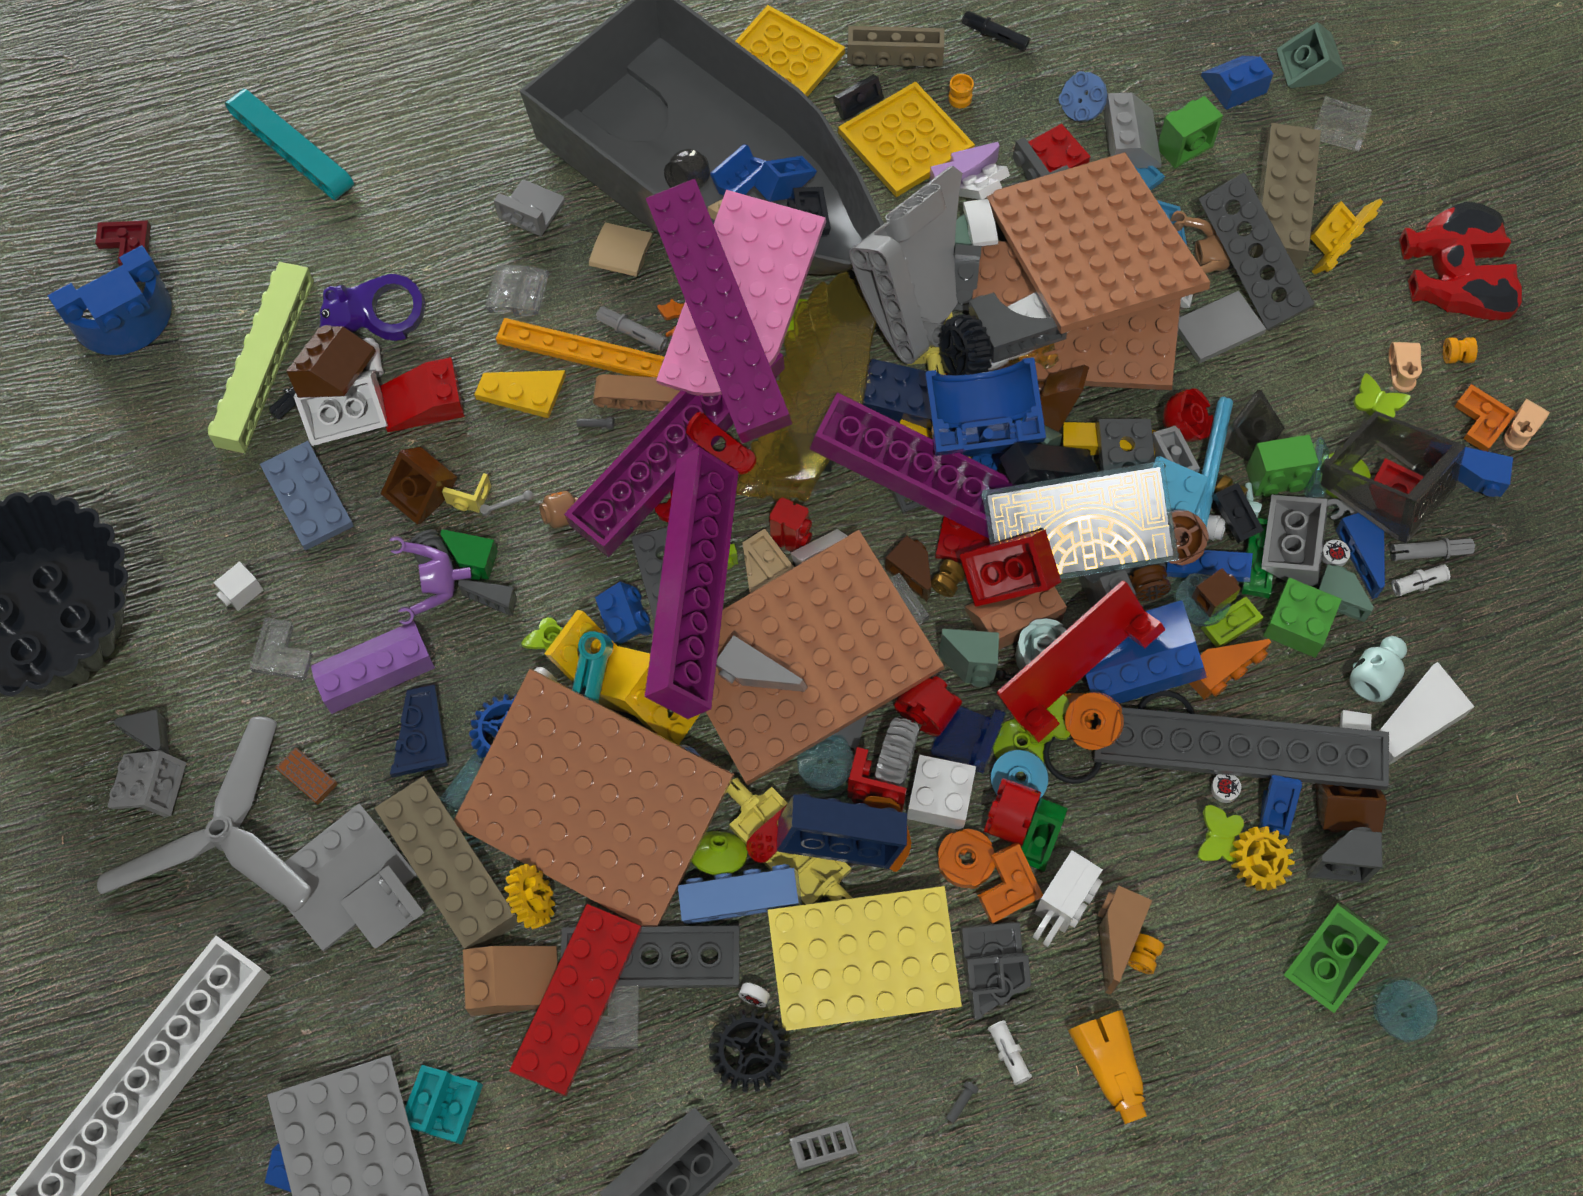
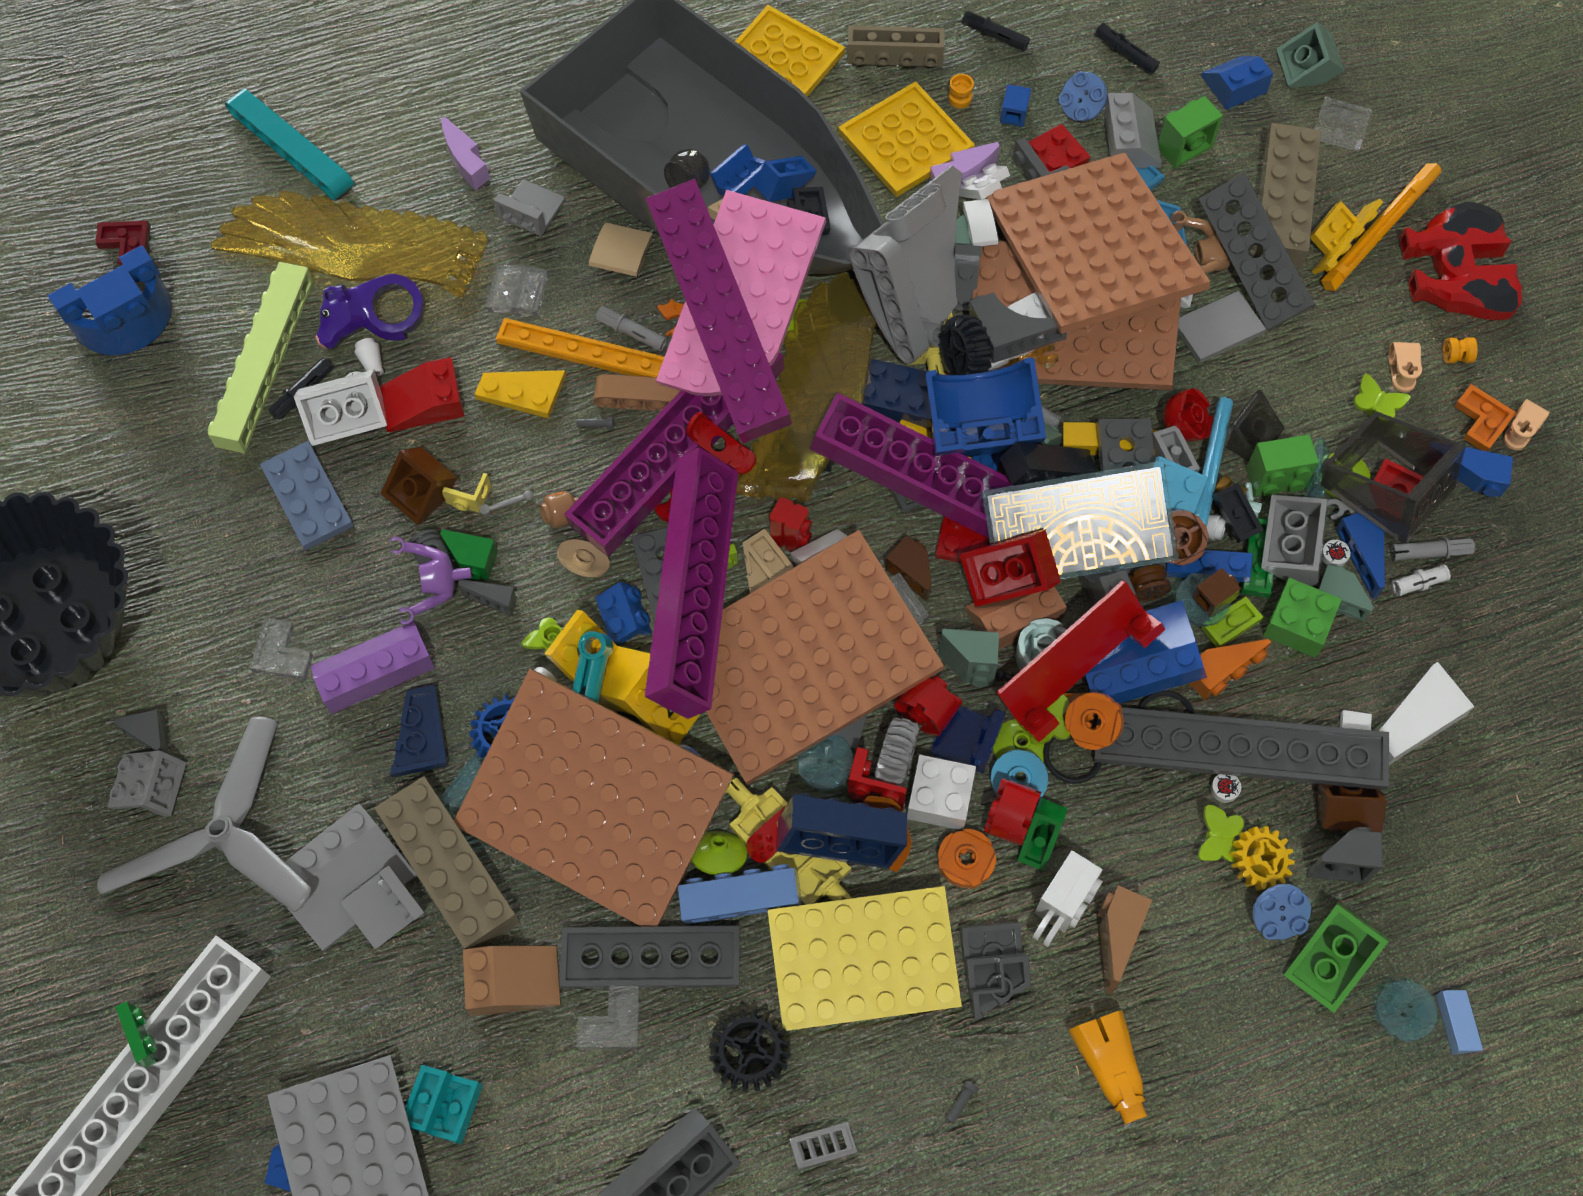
(140, 1043): none -> green plate
(237, 587): white brick -> none
(306, 776): dark orange tile -> none
(329, 363): reddish brown slope -> none
(353, 241): none -> clear yellow animal
(465, 155): none -> lavender slope
(529, 896): yellow gear -> none
(575, 1000): red plate -> none
(582, 558): none -> tan dish
(754, 669): light grey slope -> none
(754, 994): white tile -> none
(859, 97): black hinge -> none
(948, 578): pearl gold wheel -> none
(1009, 1052): white pin -> none
(1015, 105): none -> blue brick
(1017, 885): orange plate -> none
(1060, 394): reddish brown slope -> none
(1119, 43): none -> black pin
(1145, 954): light orange wheel -> none
(1268, 913): none -> medium blue plate
(1280, 804): blue slope -> none
(1379, 670): light aqua piece -> none
(1381, 226): none -> light orange piece
(1459, 1022): none -> light blue slope

